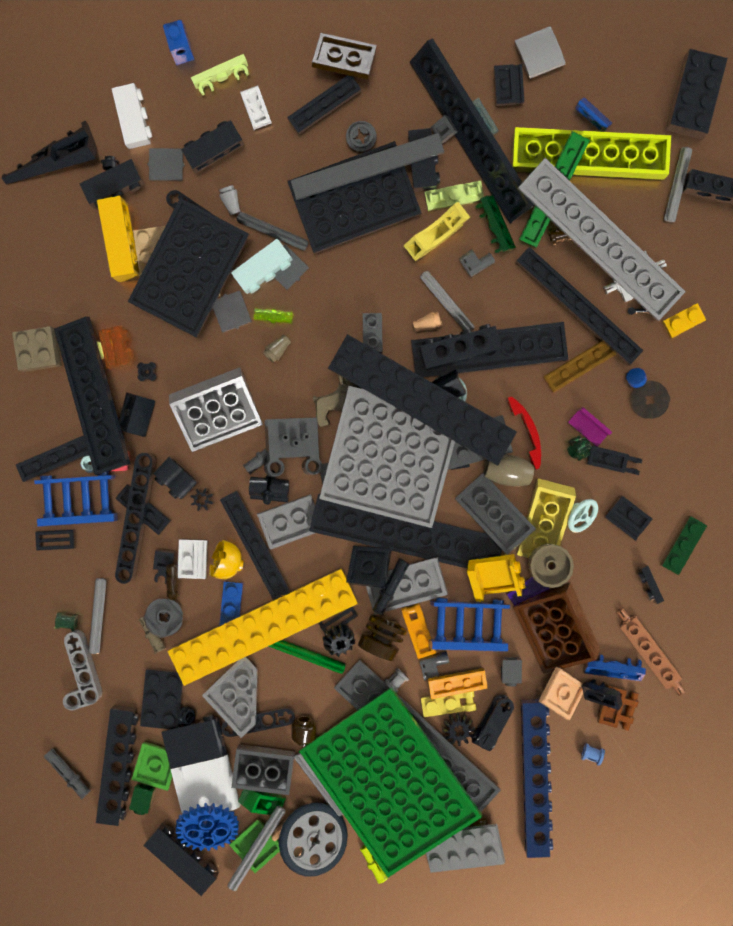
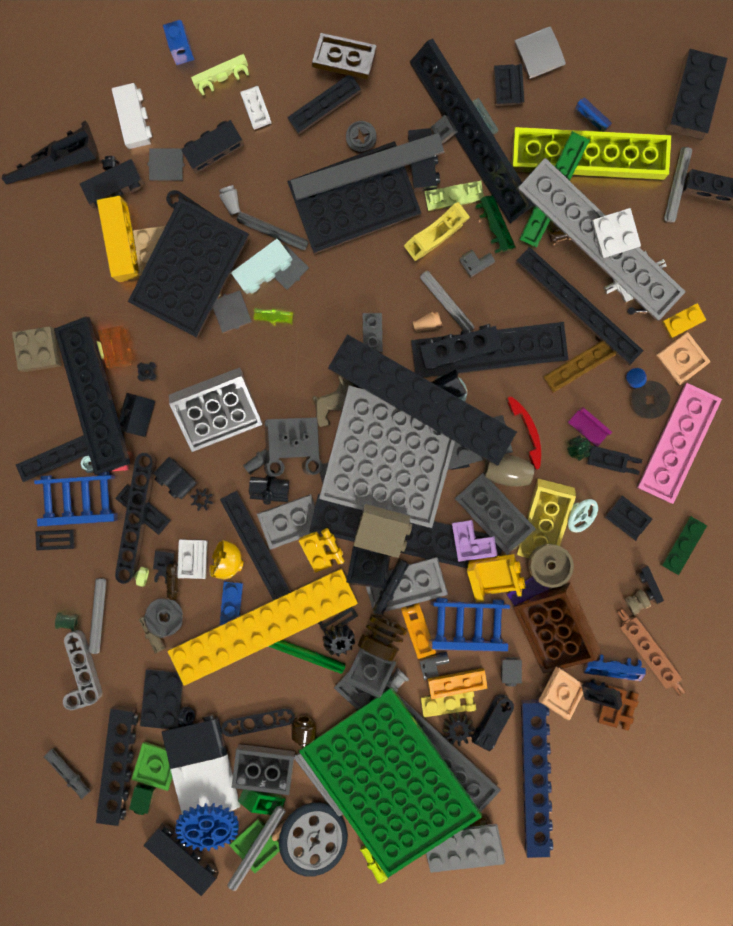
(141, 576): none -> yellowish green tile
(236, 696): light grey plate -> none
(276, 349): dark tan cone -> none
(316, 552): none -> yellow plate
(370, 673): none -> dark grey plate
(382, 531): none -> dark tan brick
(470, 548): none -> lavender plate
(593, 754): medium blue bush -> none
(616, 233): none -> white plate
(633, 602): none -> dark tan wheel
(679, 443): none -> bright pink plate
(683, 358): none -> light nougat tile

